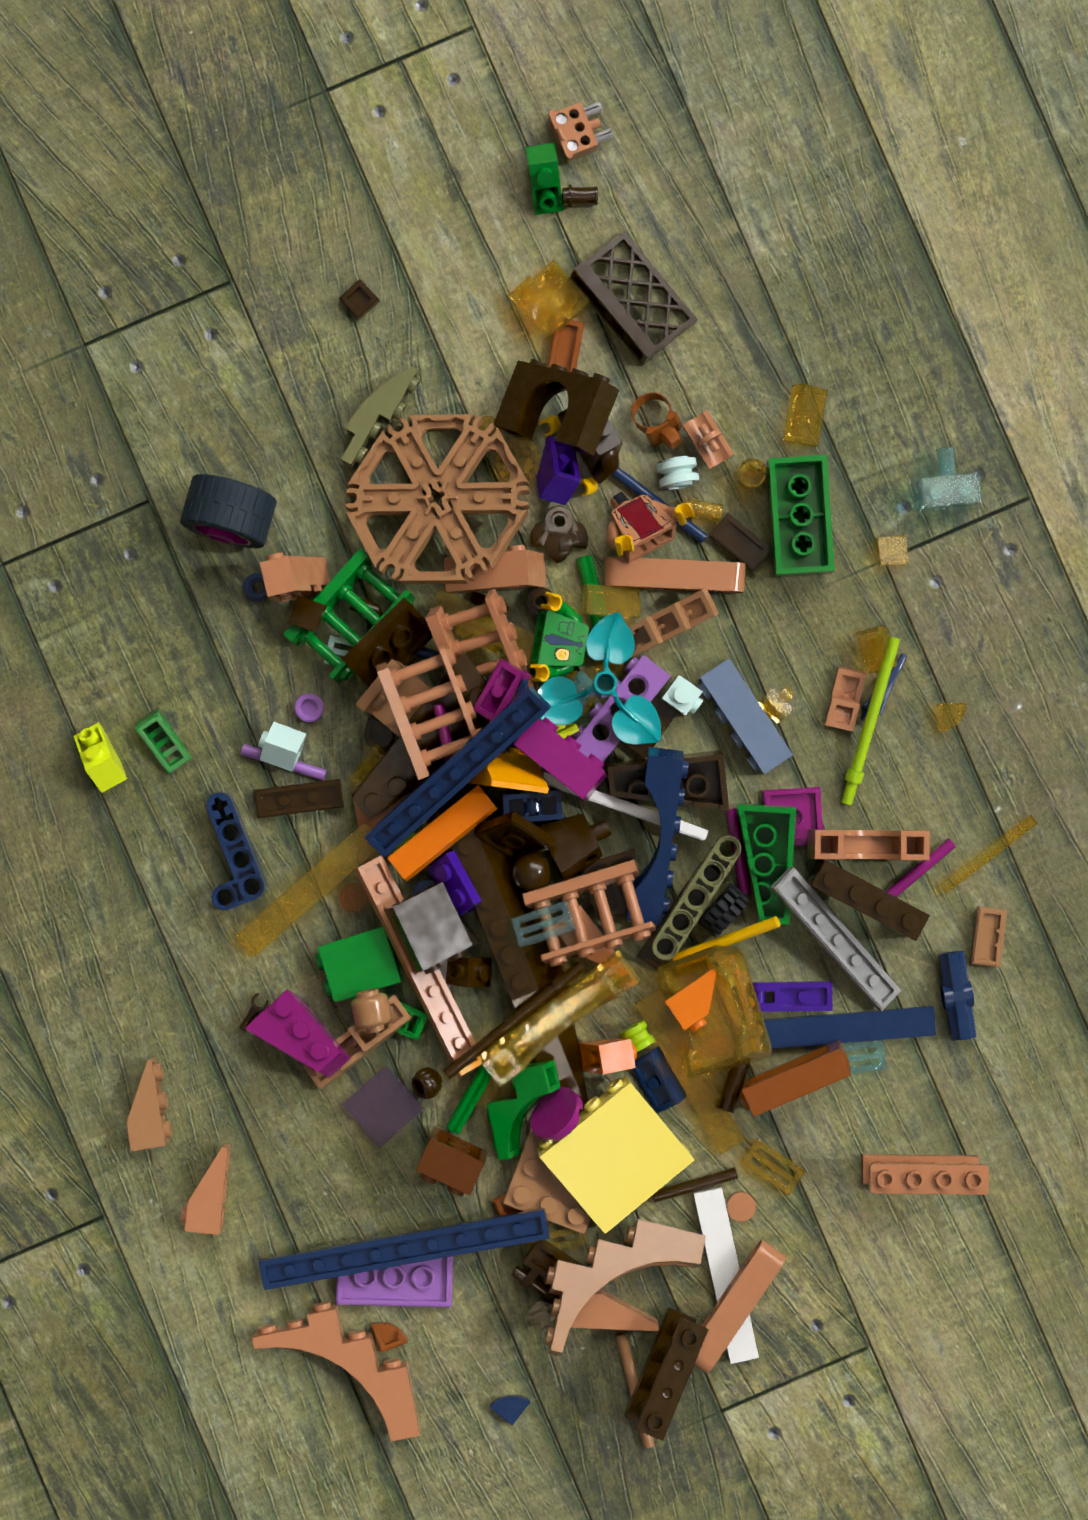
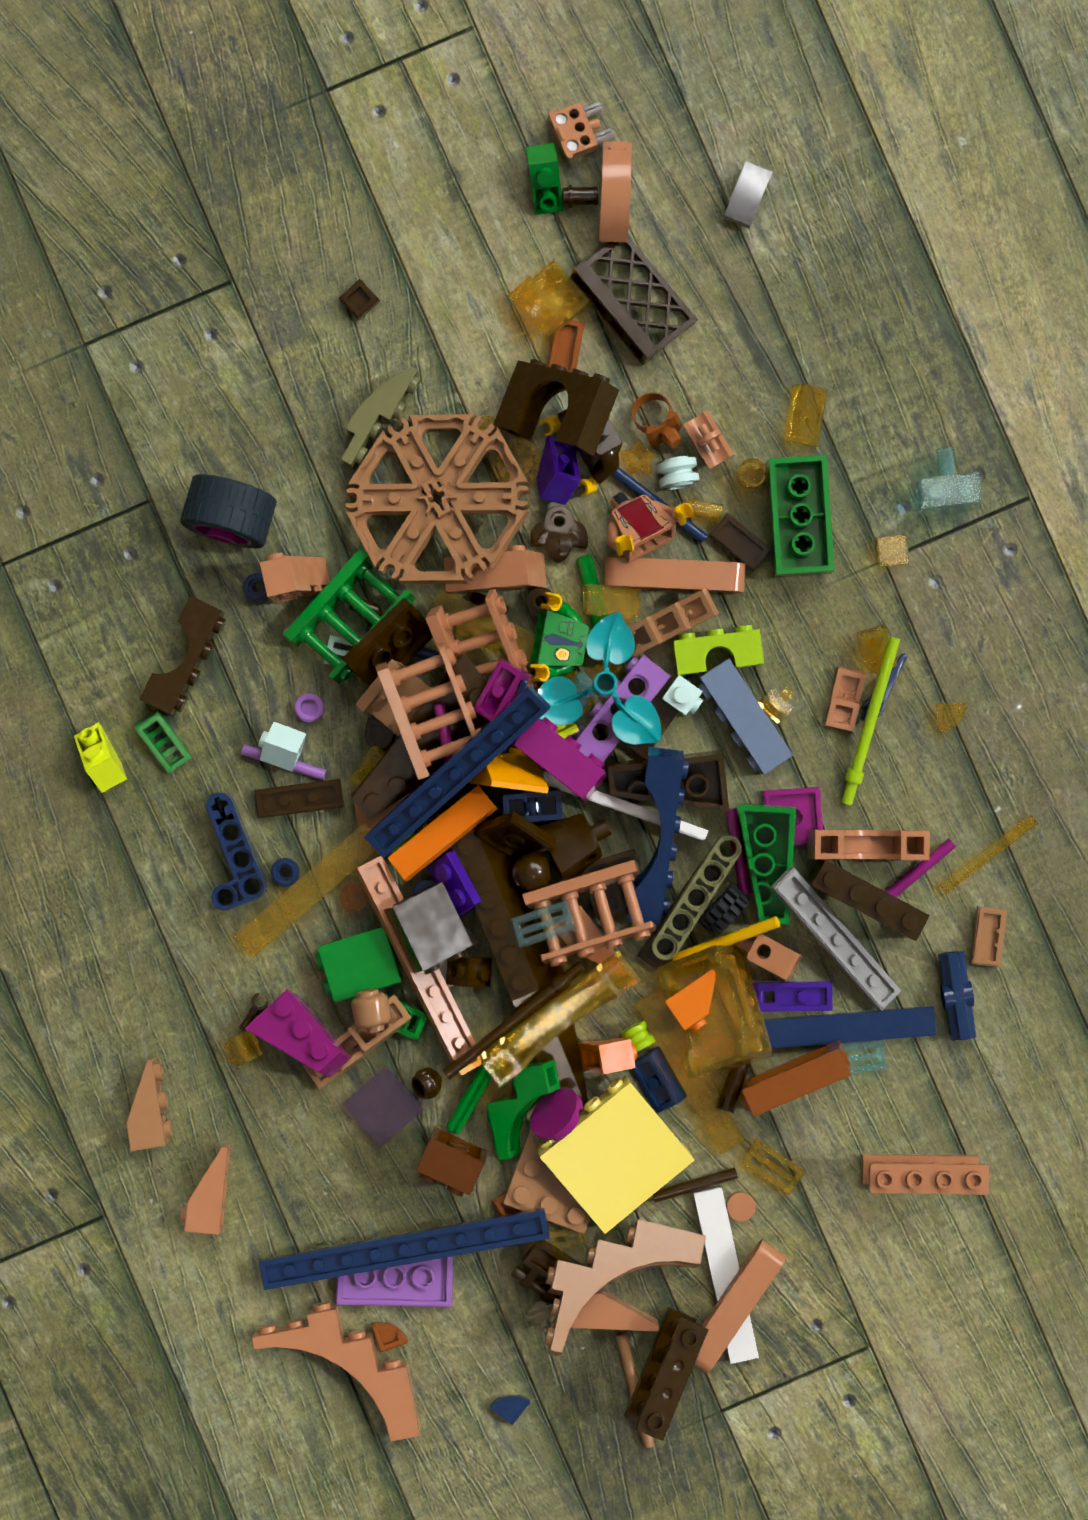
(169, 689): none -> dark brown arch
(244, 1047): none -> clear yellow tile
(276, 875): none -> dark blue plate
(307, 614): dark brown tile -> none
(615, 191): none -> nougat arch
(639, 450): none -> clear yellow plate
(742, 645): none -> lime arch
(747, 195): none -> flat silver slope
(781, 960): none -> nougat torso

